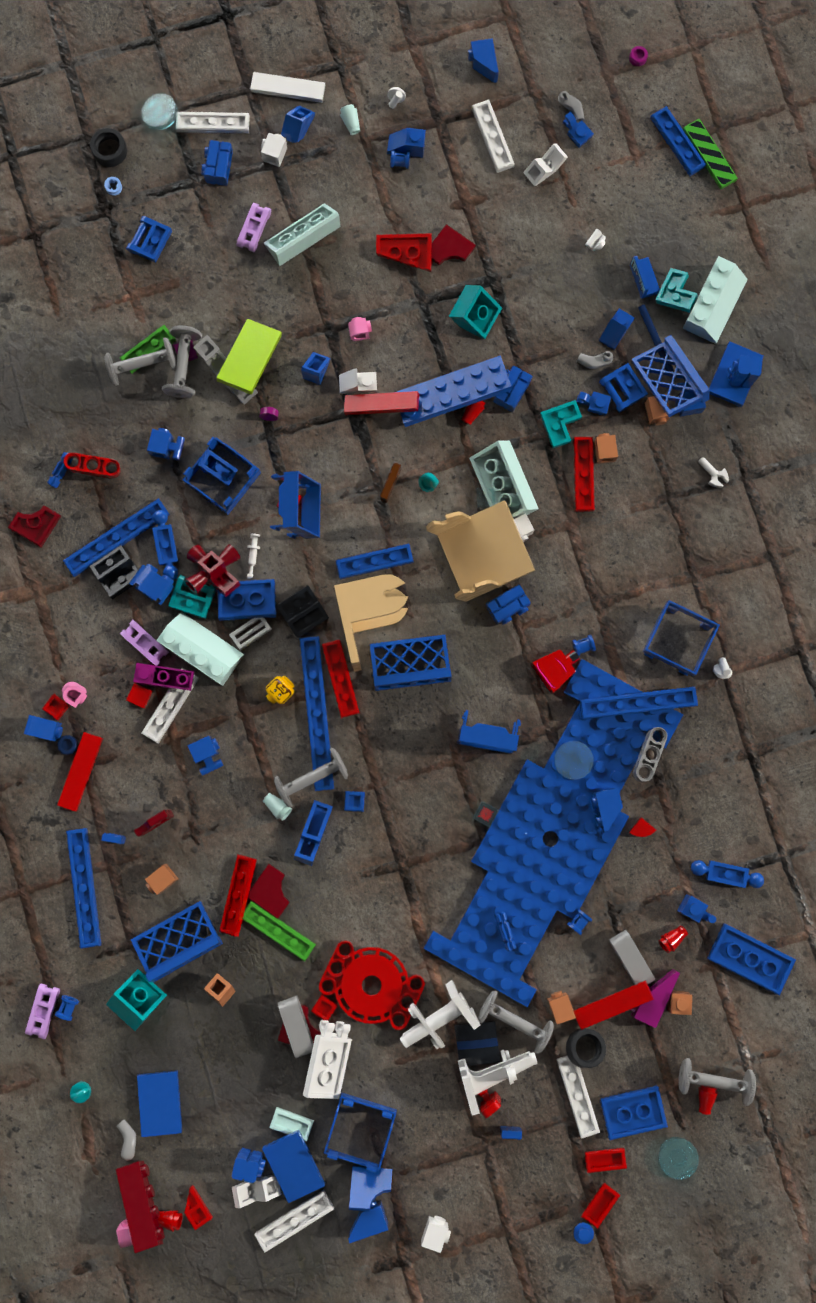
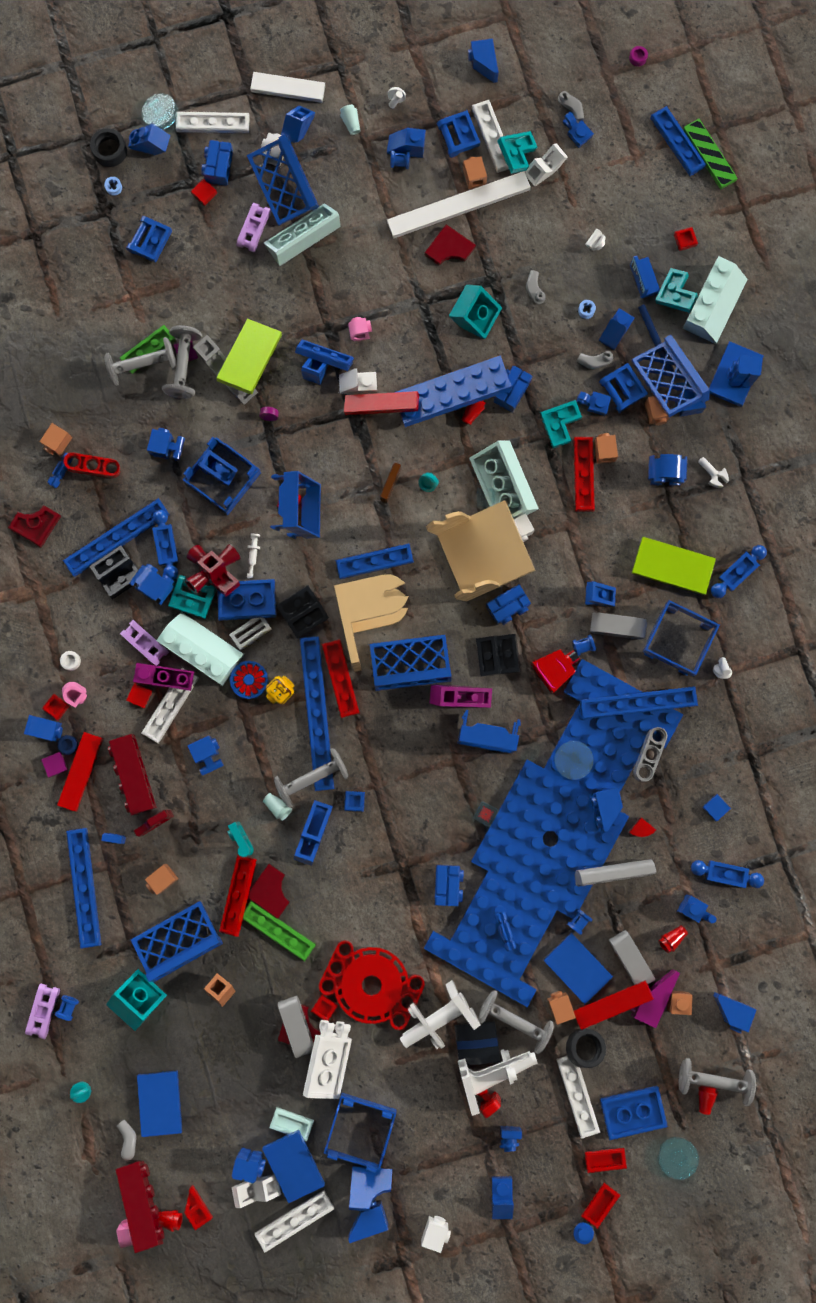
(54, 764): none -> magenta tile
(55, 440): none -> nougat brick
(70, 660): none -> white tile
(132, 774): none -> dark red brick
(149, 140): none -> blue slope
(203, 192): none -> red tile
(238, 834): none -> teal plate
(249, 679): none -> tile
(298, 177): none -> blue fence
(324, 355): none -> blue tile
(407, 249): red wing -> none
(447, 885): none -> blue brick
(458, 204): none -> white tile
(460, 696): none -> magenta slope
(464, 131): none -> blue plate
(474, 172): none -> nougat brick
(498, 655): none -> black slope
(502, 1197): none -> blue slope
(509, 1144): none -> blue plate
(513, 150): none -> teal plate
(533, 288): none -> light grey arm
(577, 968): none -> blue tile
(588, 303): none -> light blue bush
(600, 594): none -> blue slope
(614, 872): none -> light grey brick
(618, 626): none -> light grey beam
(667, 468): none -> blue brick
(673, 566): none -> lime tile
(685, 238): none -> red tile
(716, 807): none -> blue tile
(735, 1013): none -> blue slope
(738, 571): none -> blue plate
(751, 959): blue tile -> none

